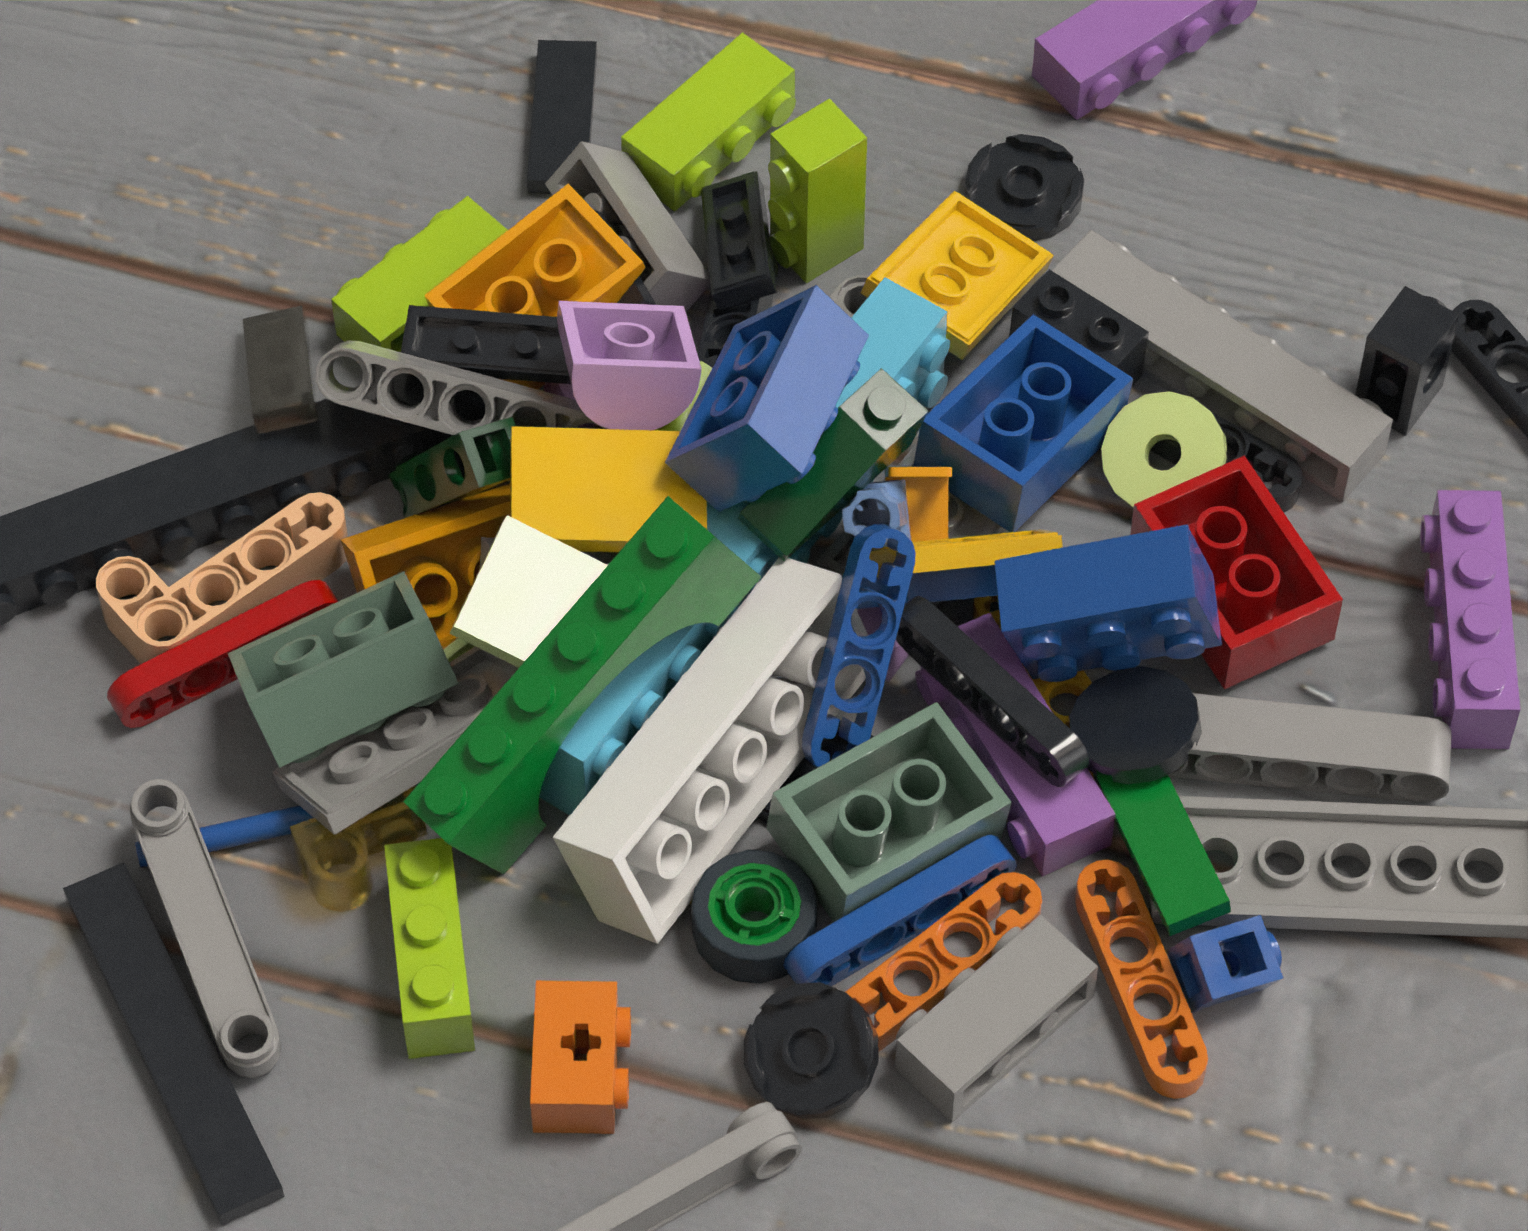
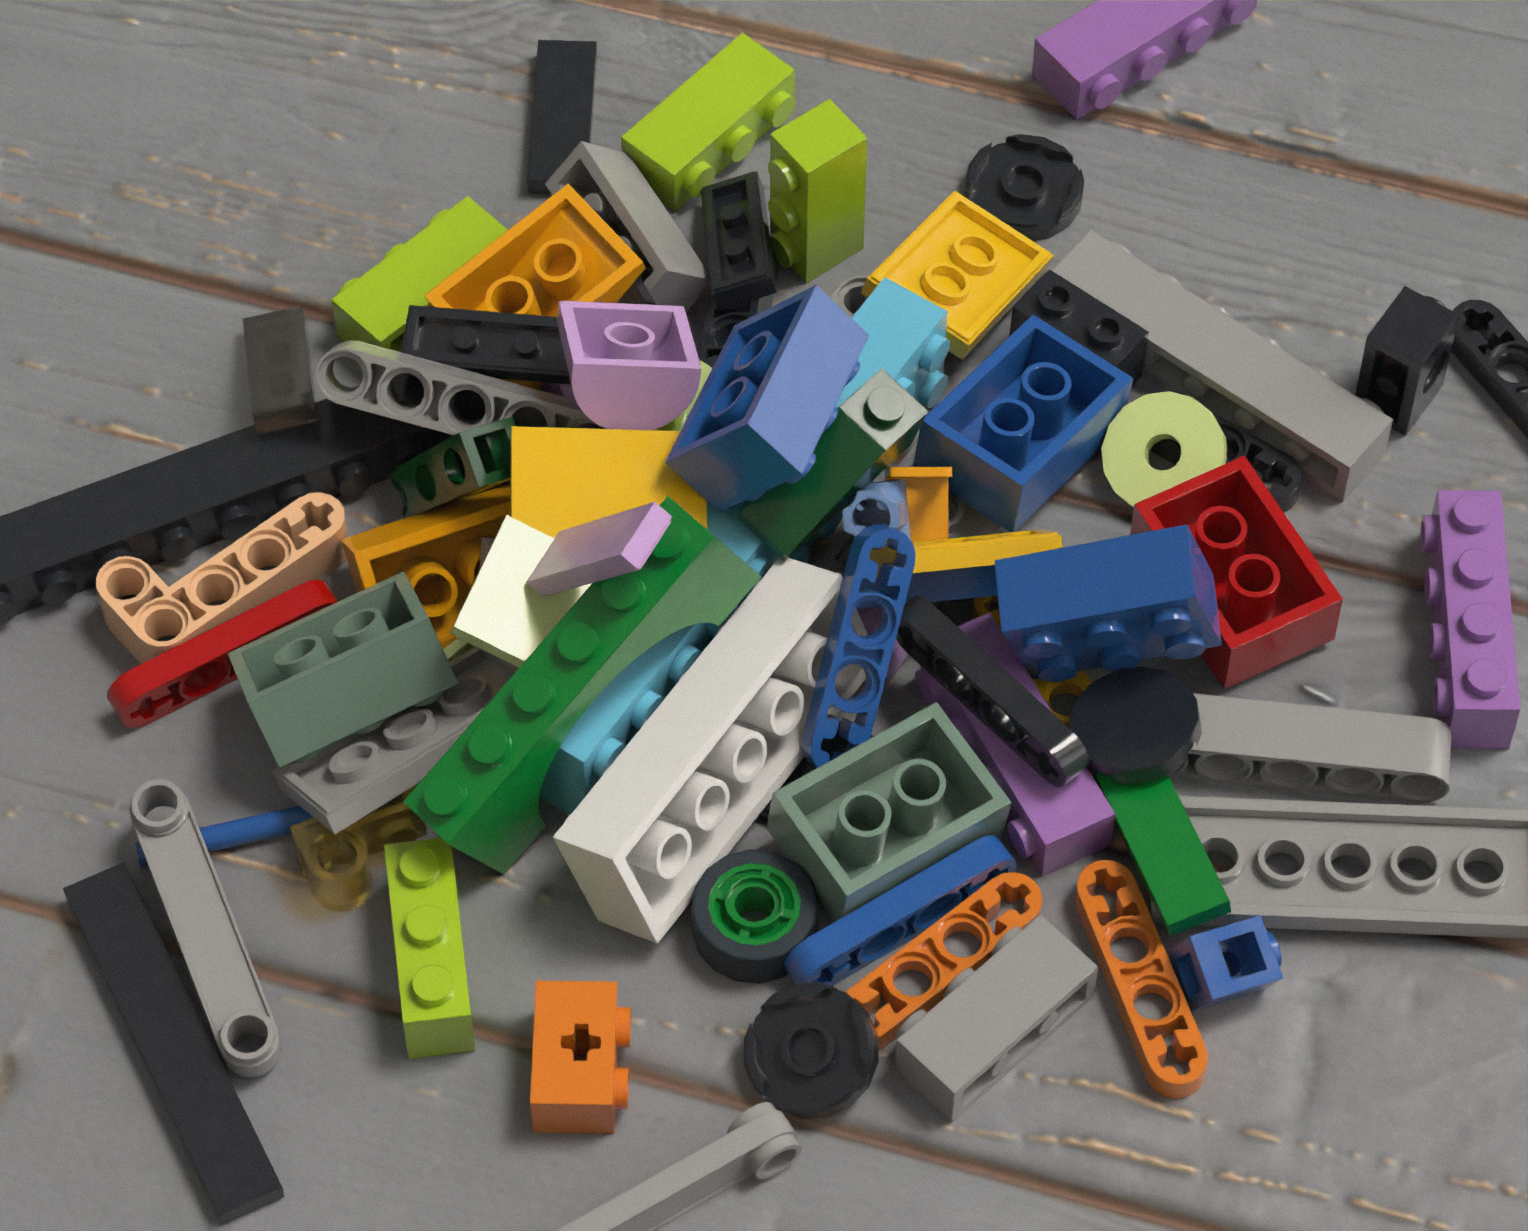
(600, 549): none -> lavender tile

